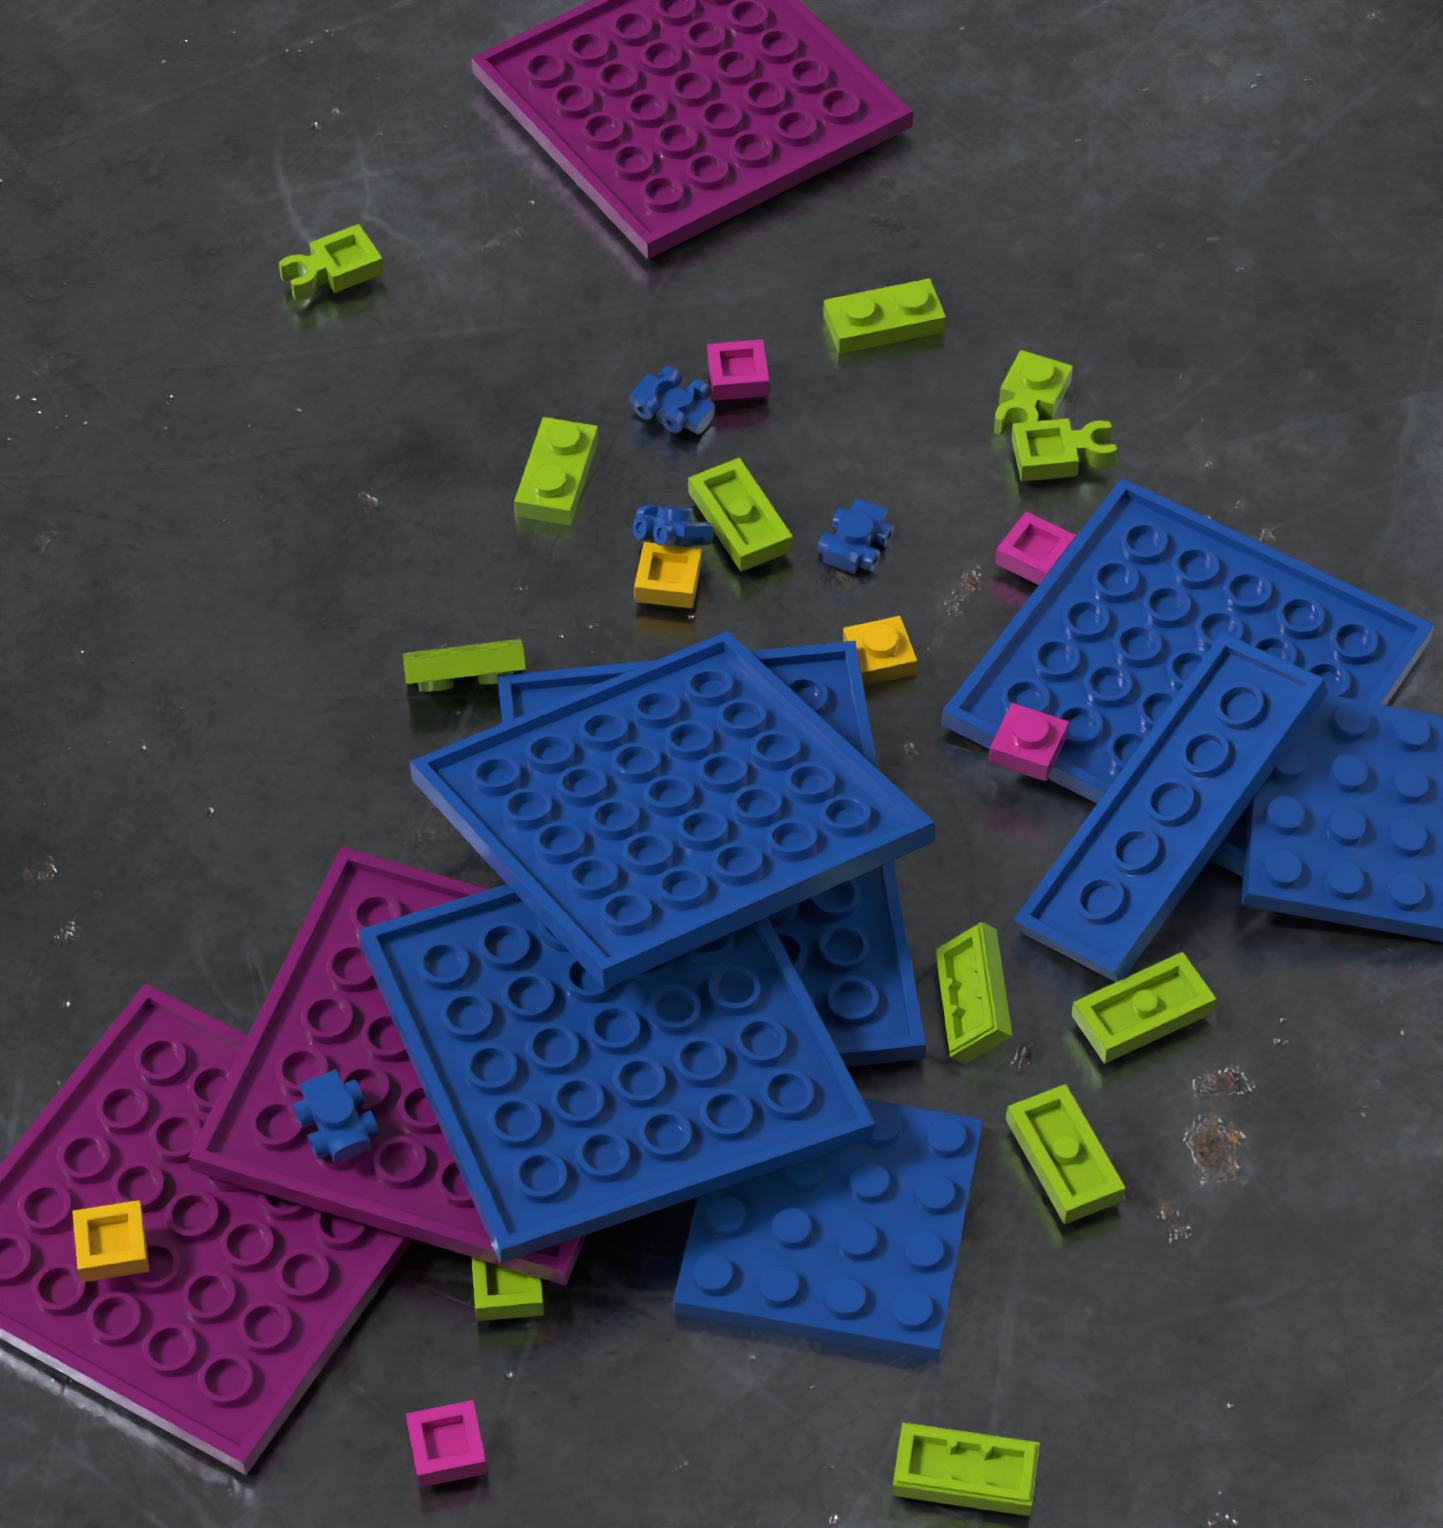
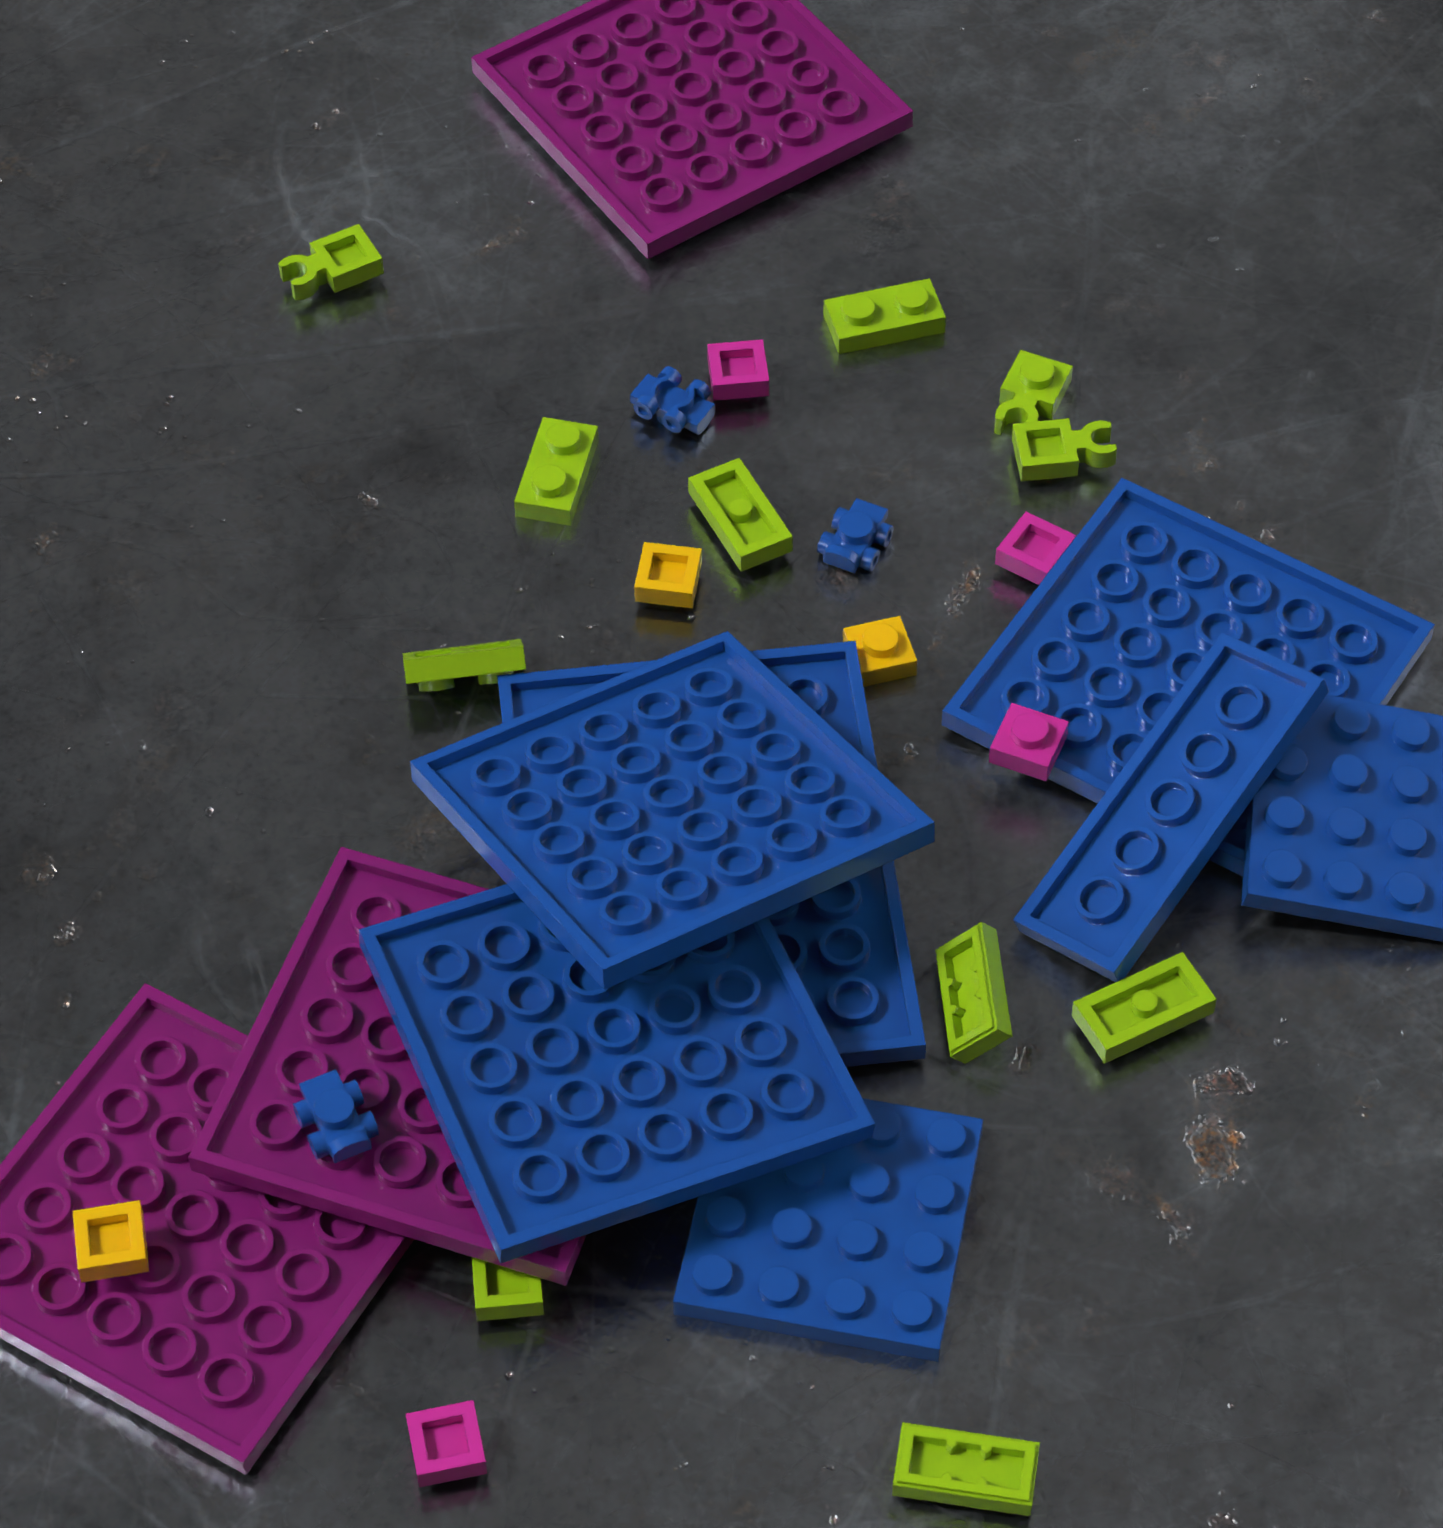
(671, 526): blue piece -> none
(1065, 1154): lime plate -> none

